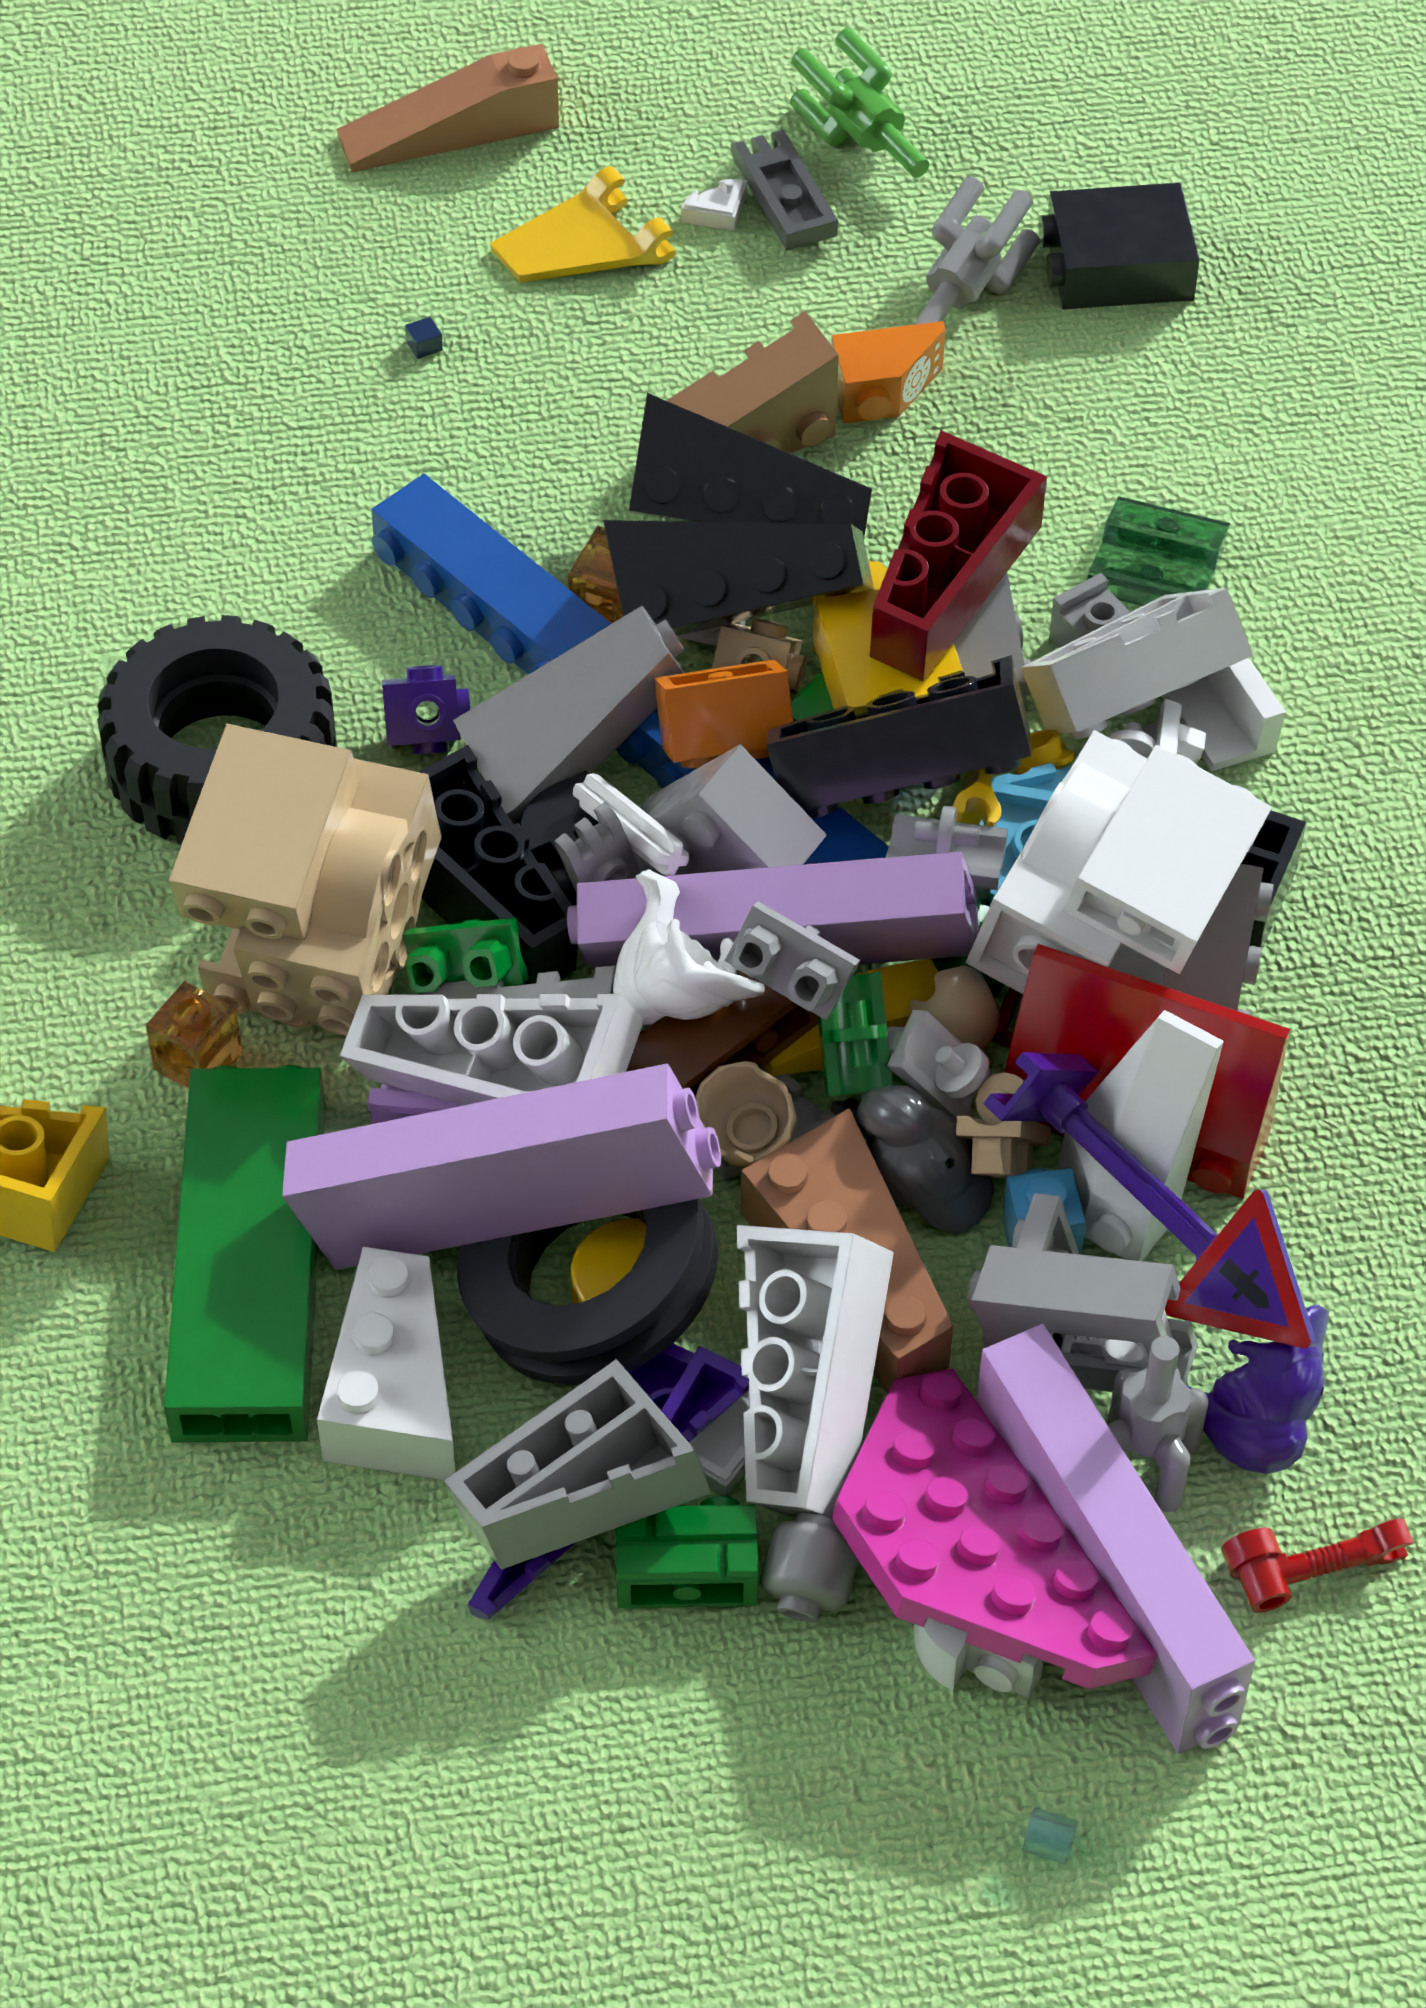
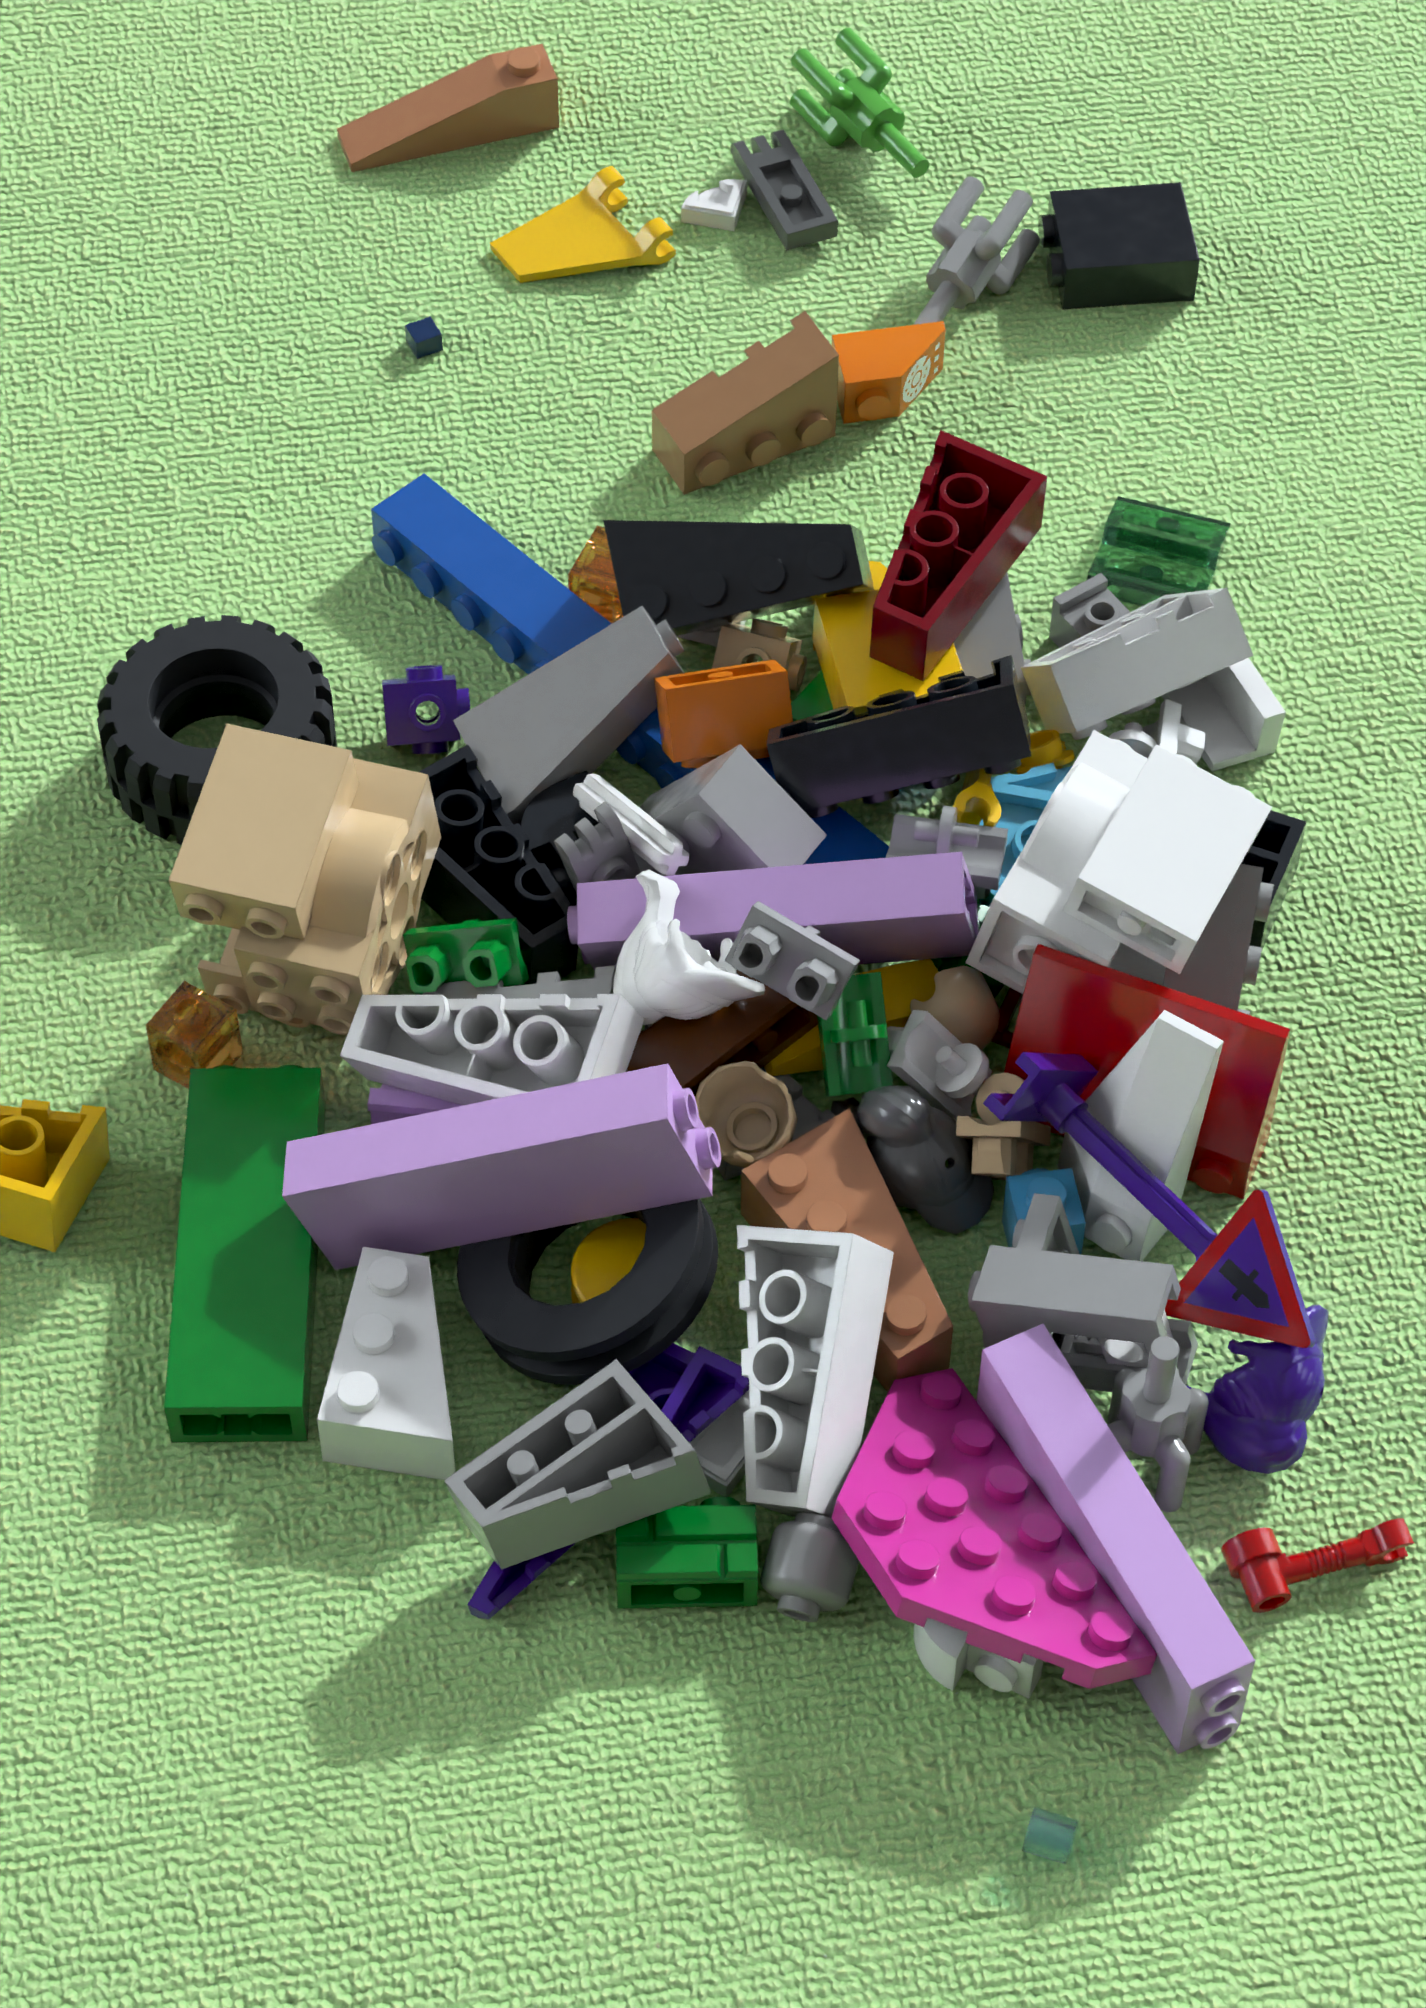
(715, 474): black wedge -> none

